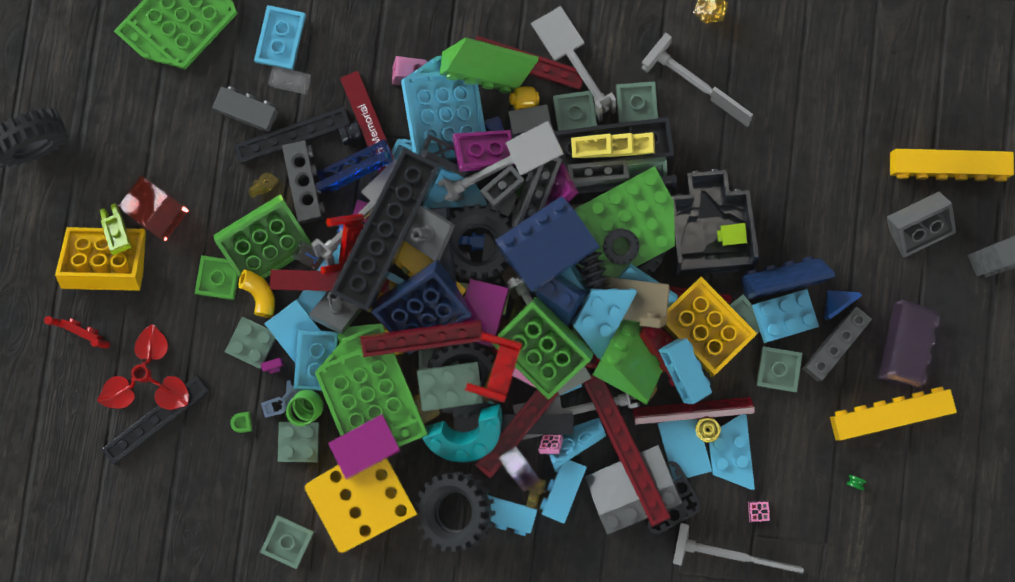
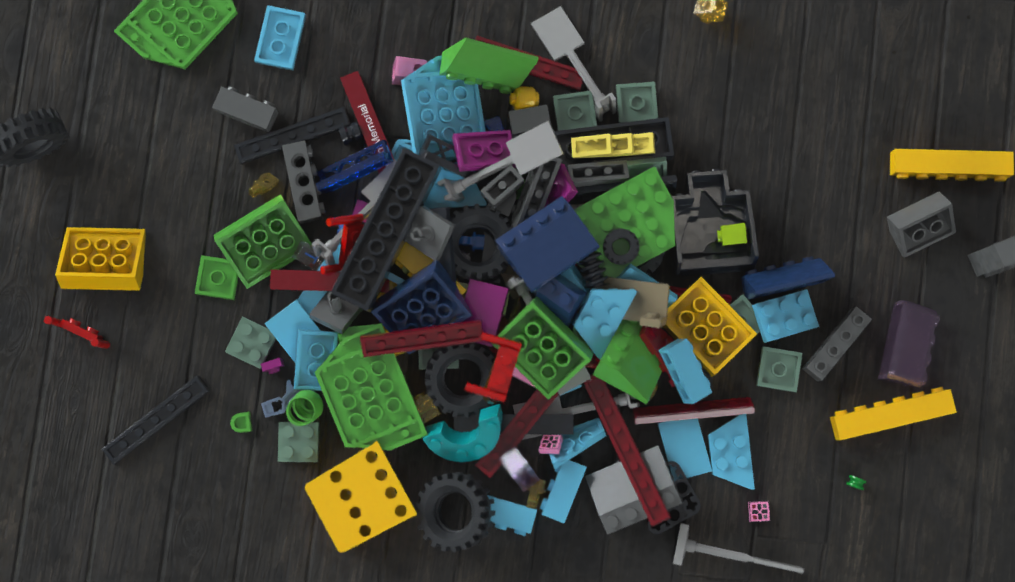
(115, 230): lime hinge -> none
(153, 208): clear red slope -> none
(172, 392): red plant -> none
(260, 291): yellow cylinder -> none
(287, 541): sand green plate -> none
(289, 80): clear plate -> none
(364, 447): magenta tile -> none
(446, 386): sand green plate -> none
(712, 425): light yellow plate -> none
(718, 97): light grey piece -> none
(837, 301): blue slope -> none

